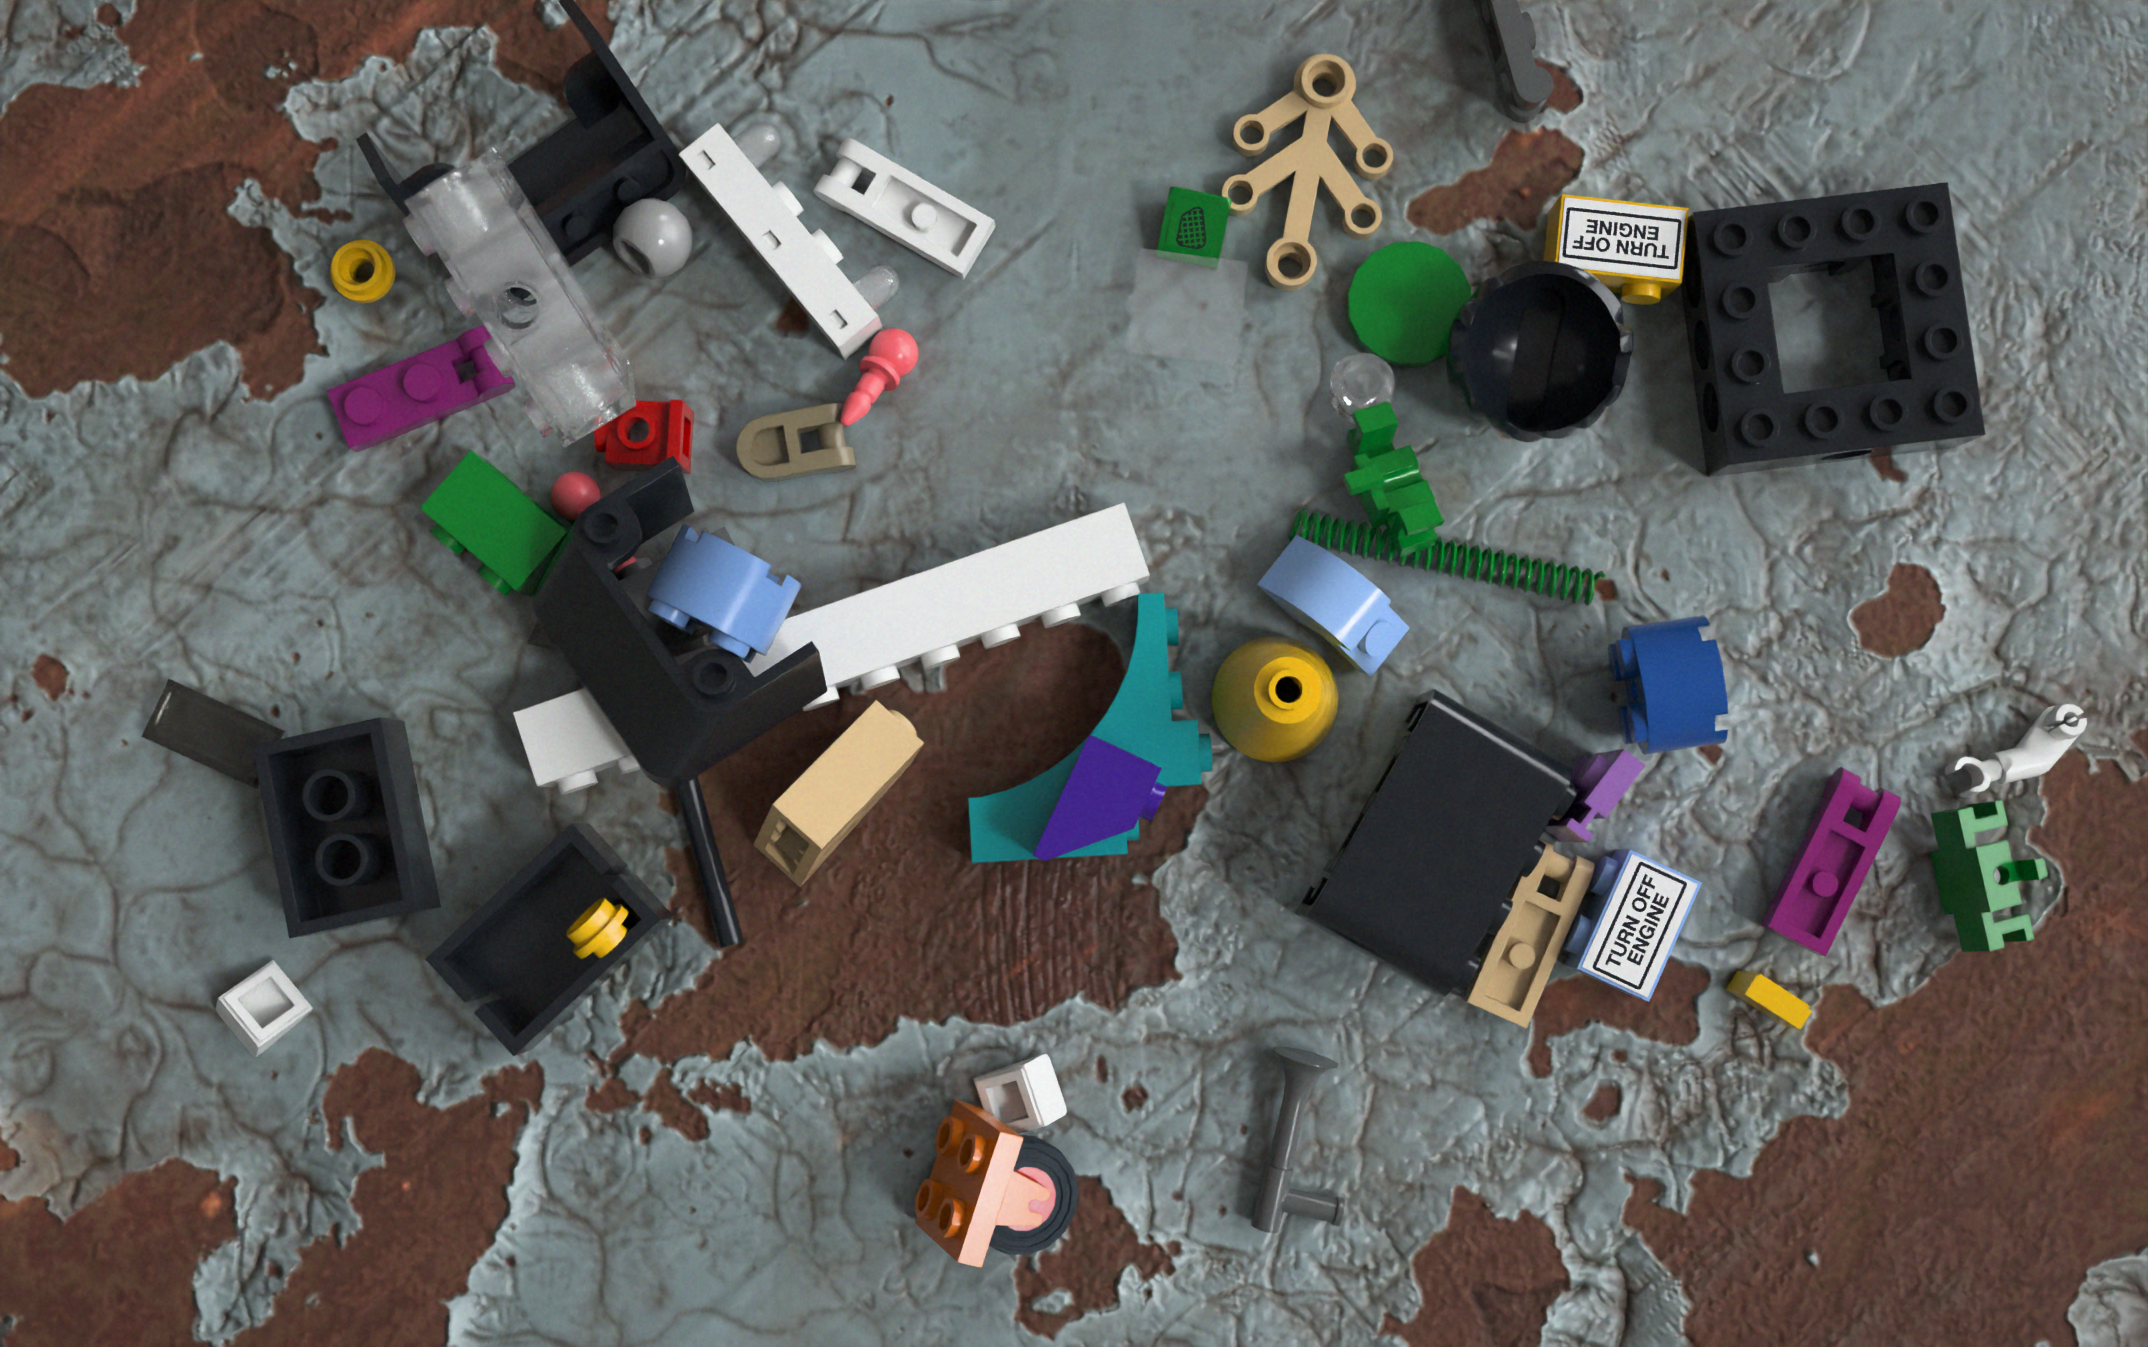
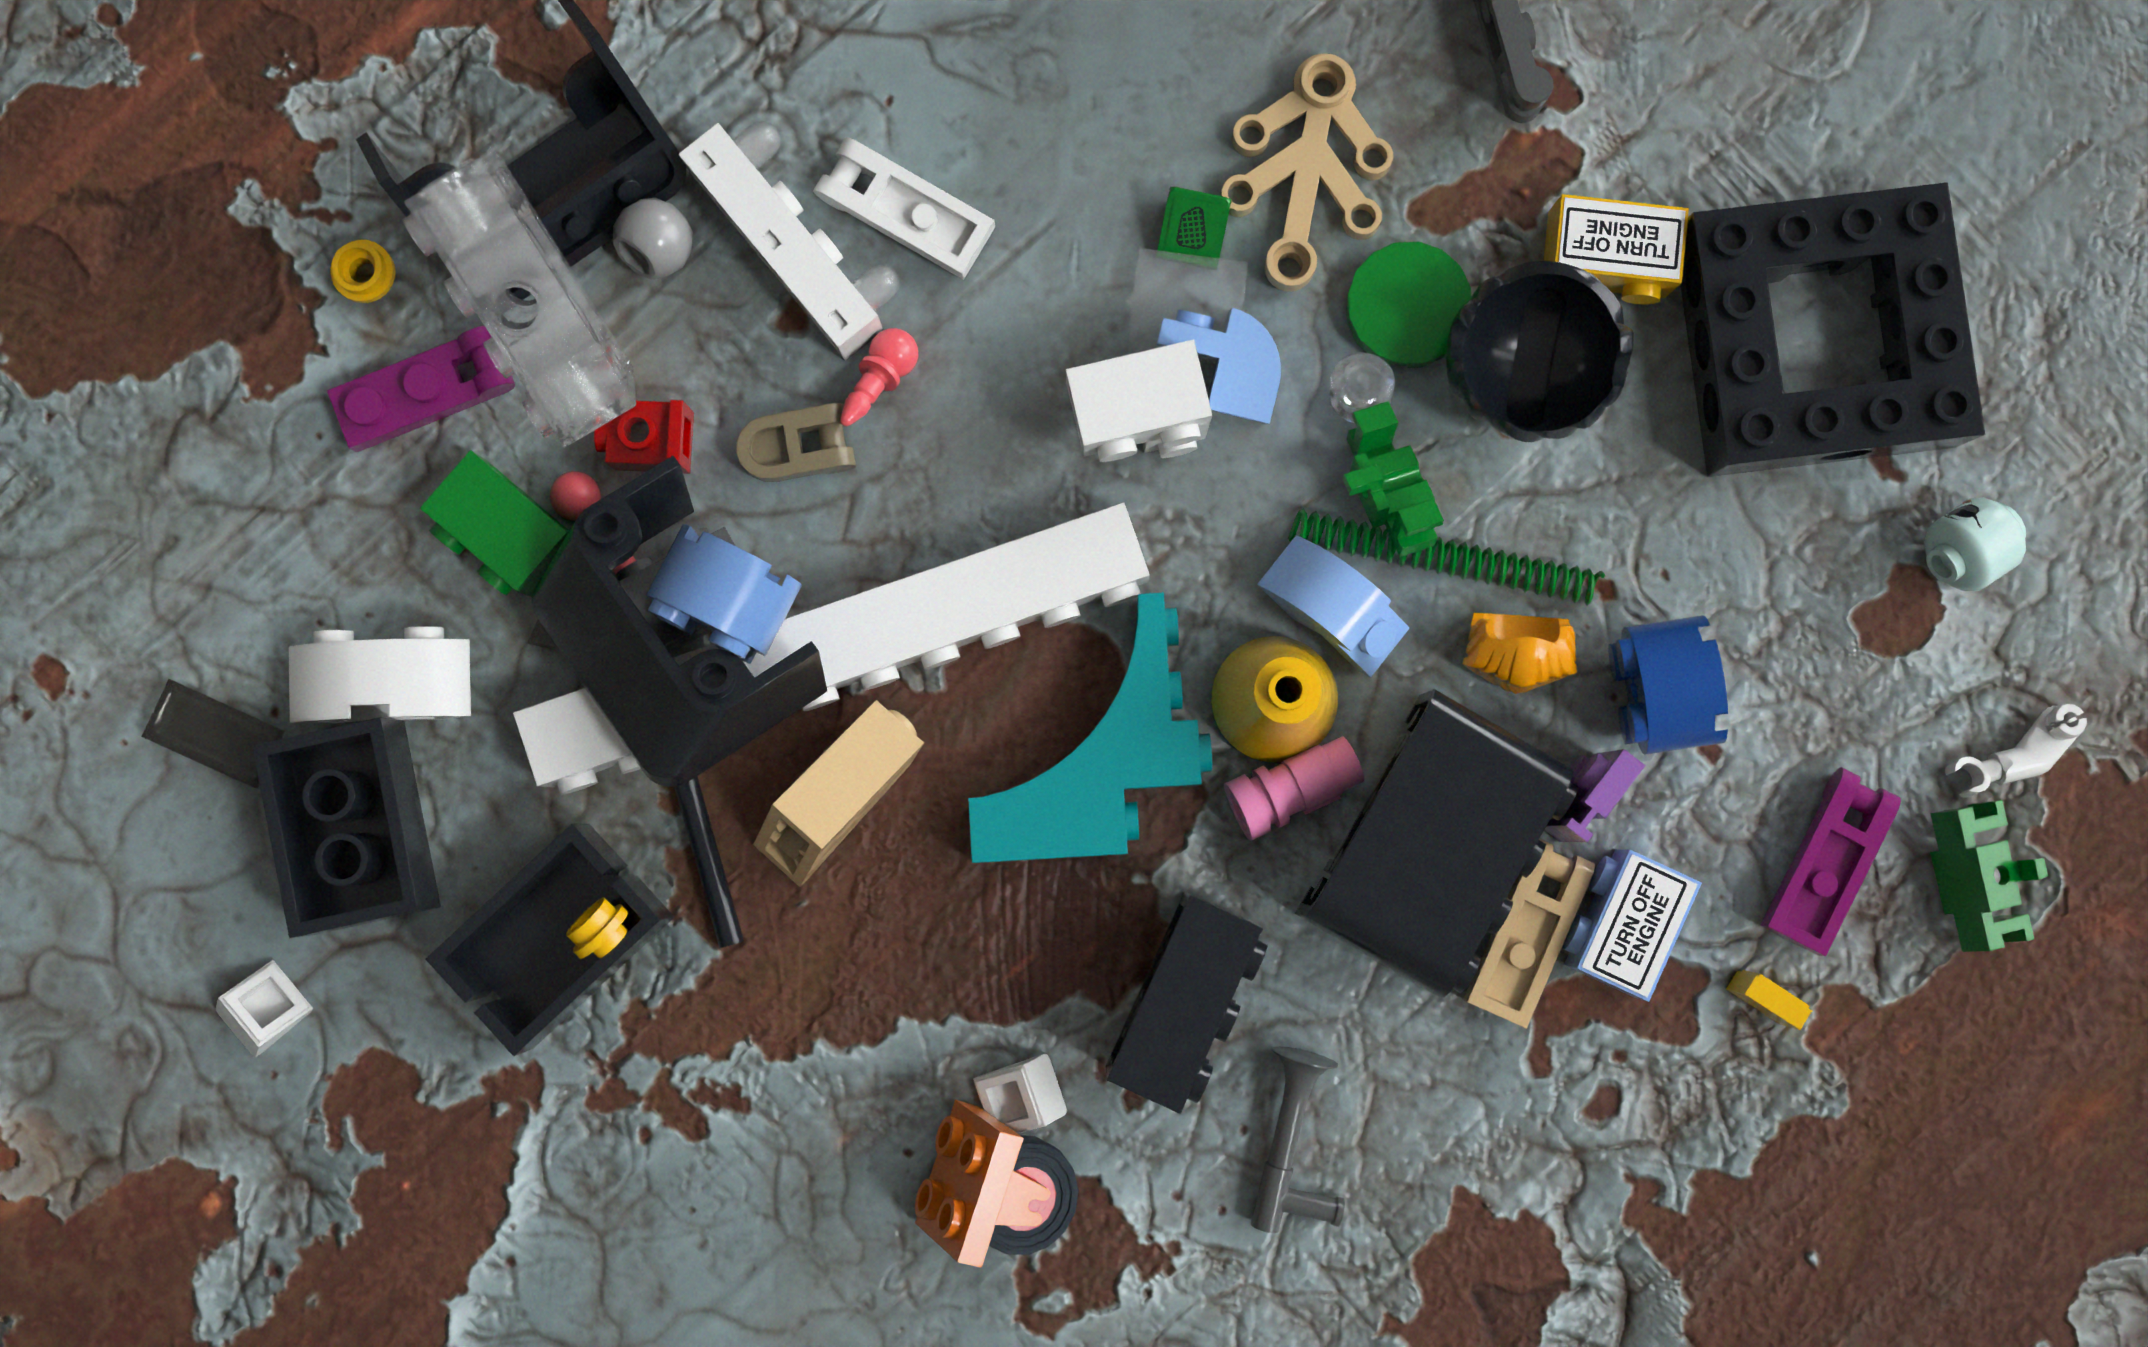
(378, 678): none -> white brick
(1101, 799): dark purple slope -> none
(1142, 399): none -> white brick
(1185, 1004): none -> black brick
(1245, 357): none -> light blue brick
(1296, 785): none -> bright pink axle
(1520, 650): none -> light orange hair
(1975, 543): none -> light aqua head

